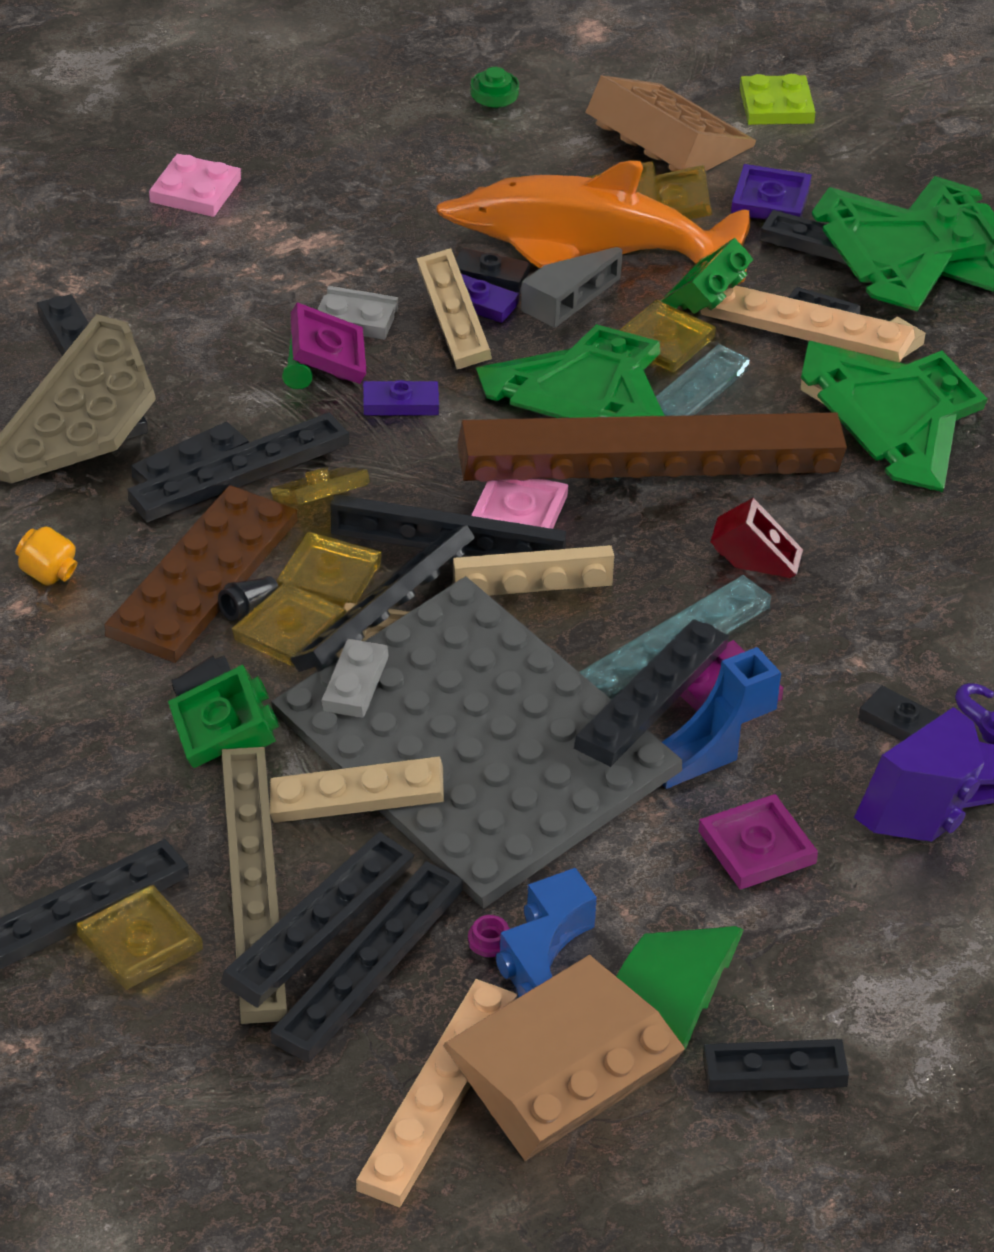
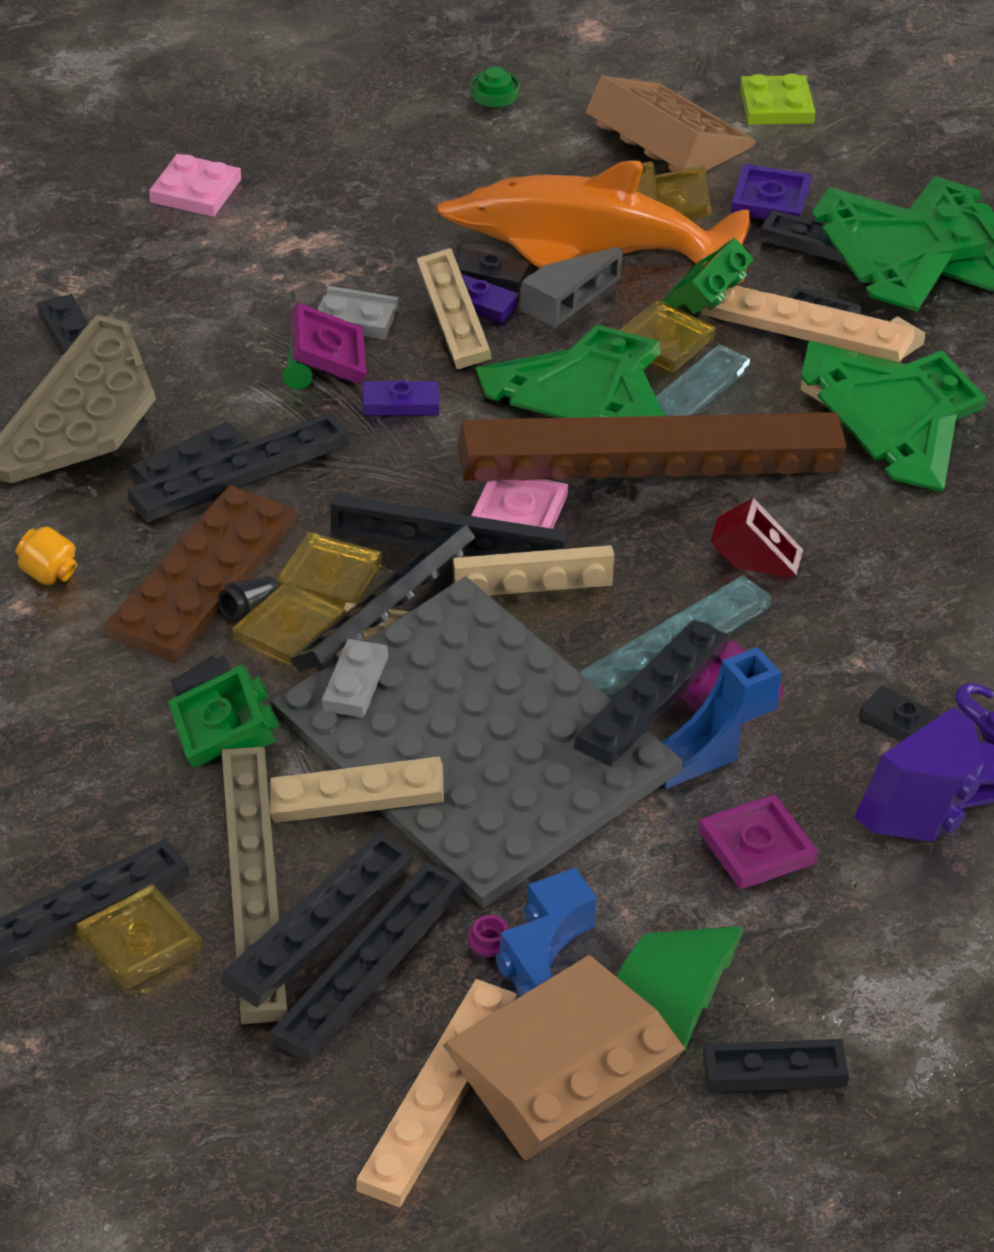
(320, 484): clear yellow plate -> none

